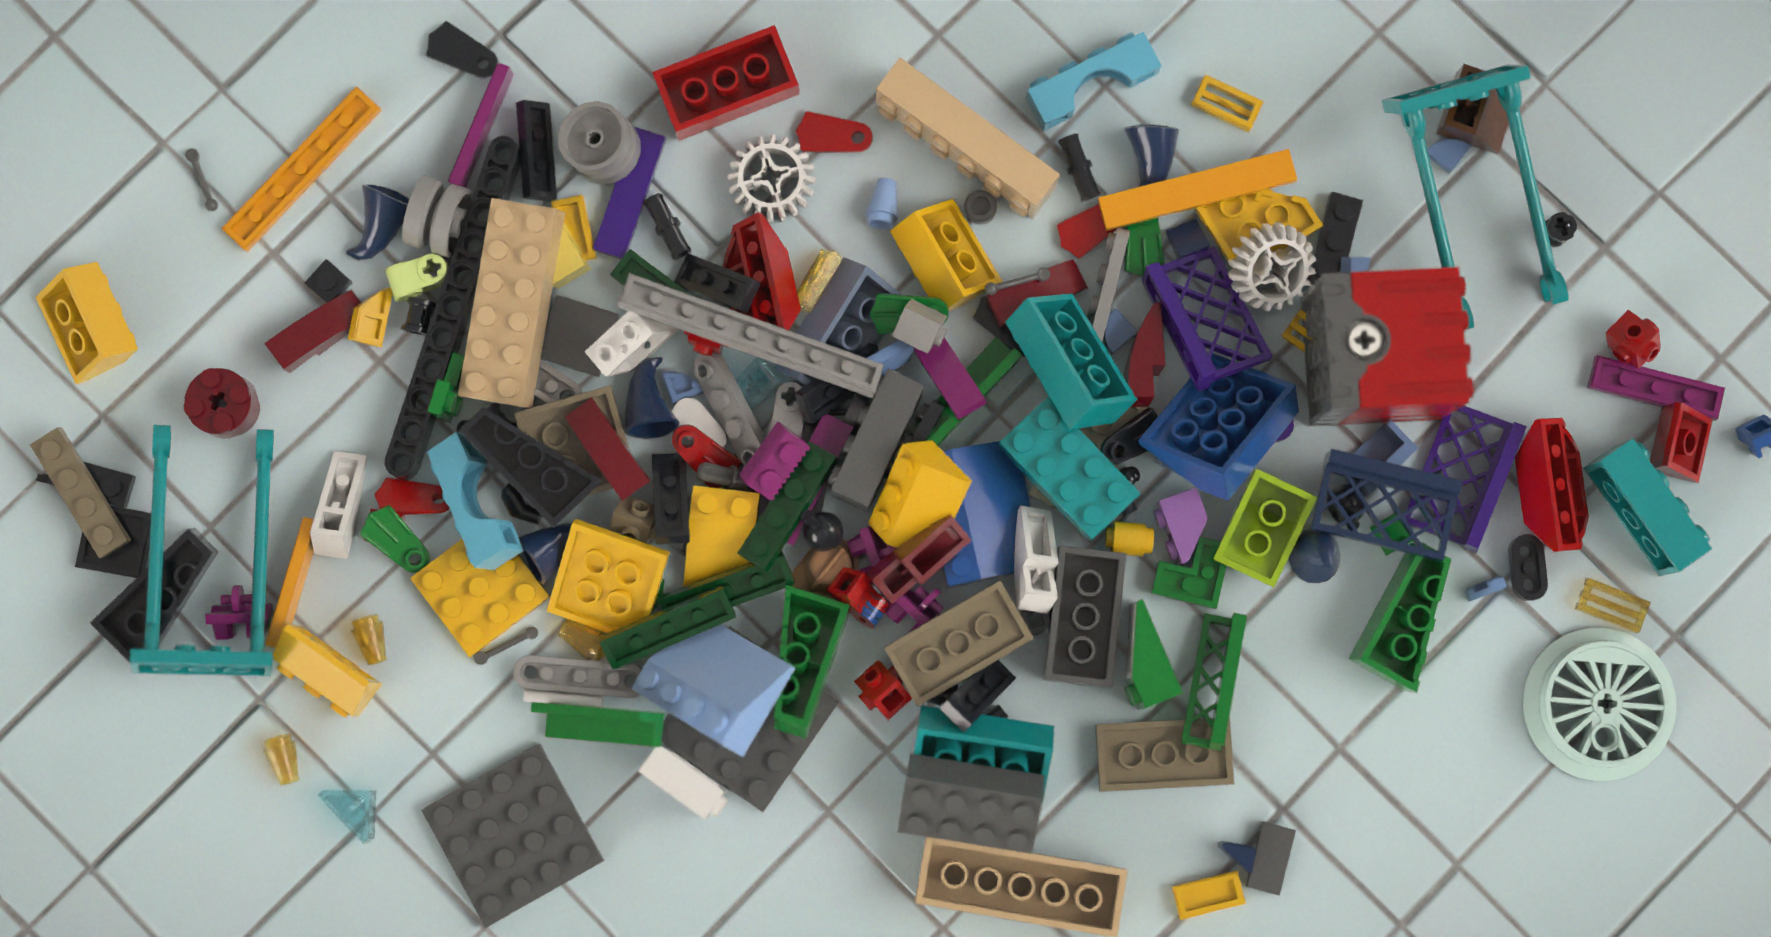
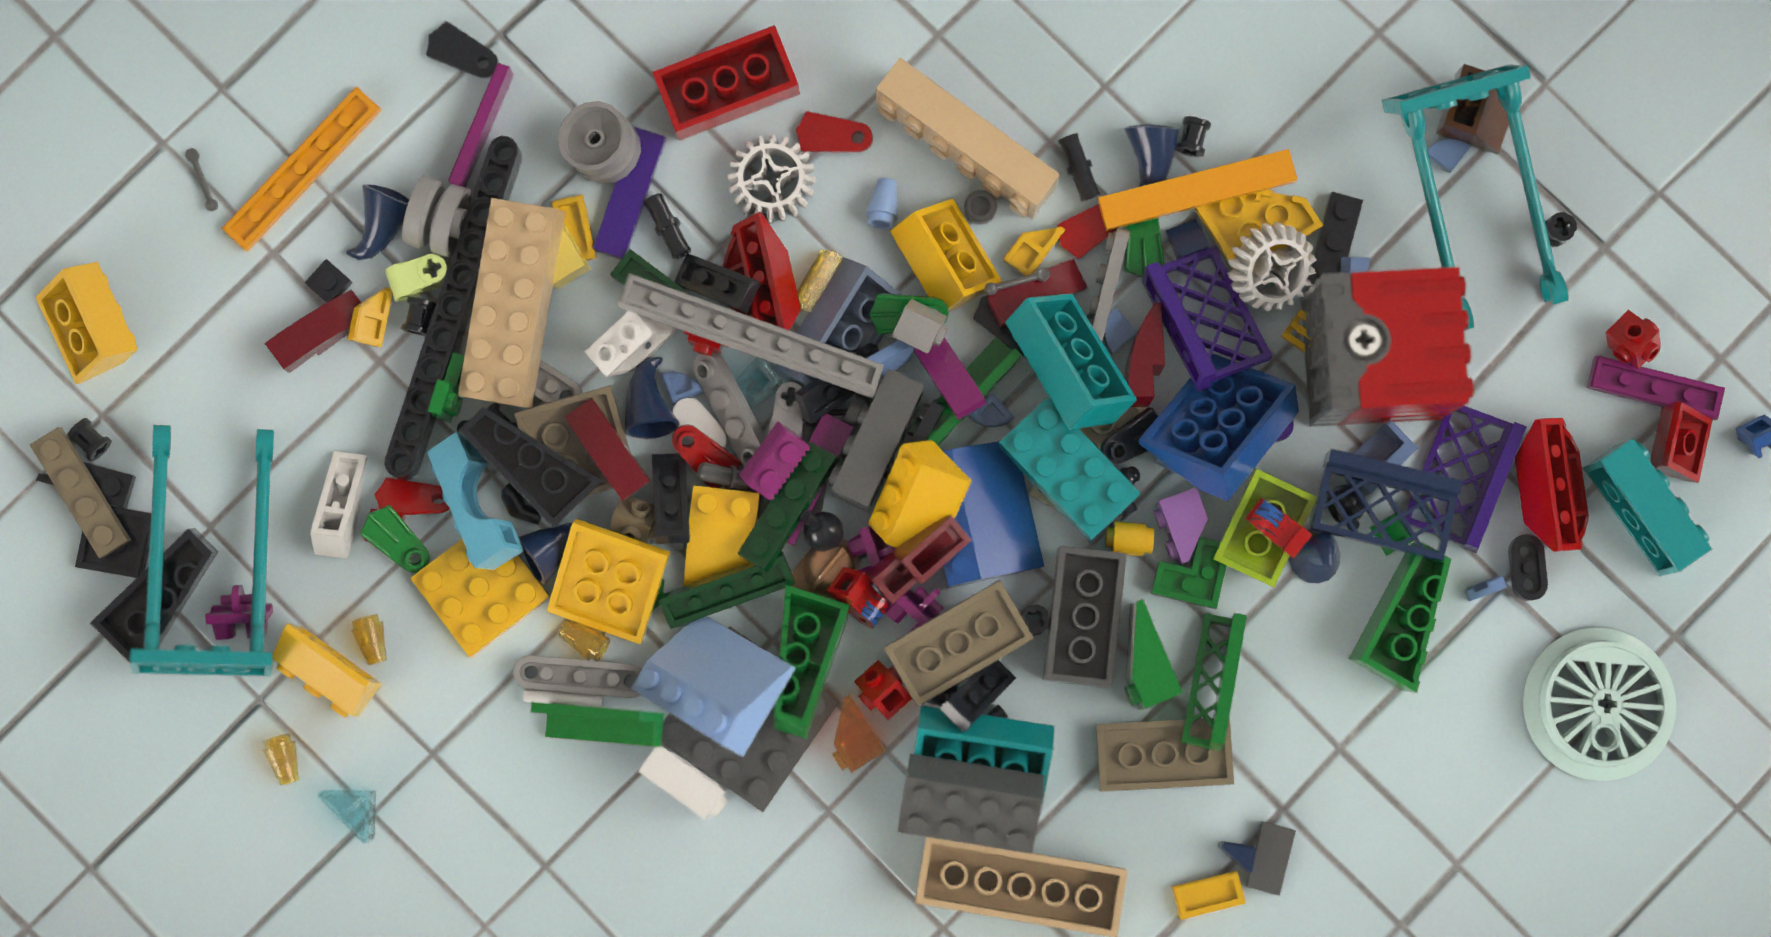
(89, 439): none -> black bush
(203, 399): dark red brick -> none
(293, 583): light orange tile -> none
(482, 657): dark grey hinge -> none
(512, 835): dark grey plate -> none
(536, 150): black plate -> none
(572, 330): dark grey tile -> none
(667, 627): dark green plate -> none
(854, 738): none -> clear orange slope
(991, 414): none -> medium blue tile
(1032, 249): none -> yellow tile
(1035, 560): white slope -> none
(1129, 62): medium azure arch -> none
(1193, 136): none -> black bush
(1221, 114): yellow tile -> none
(1278, 527): none -> red leg
(1585, 595): clear yellow tile -> none

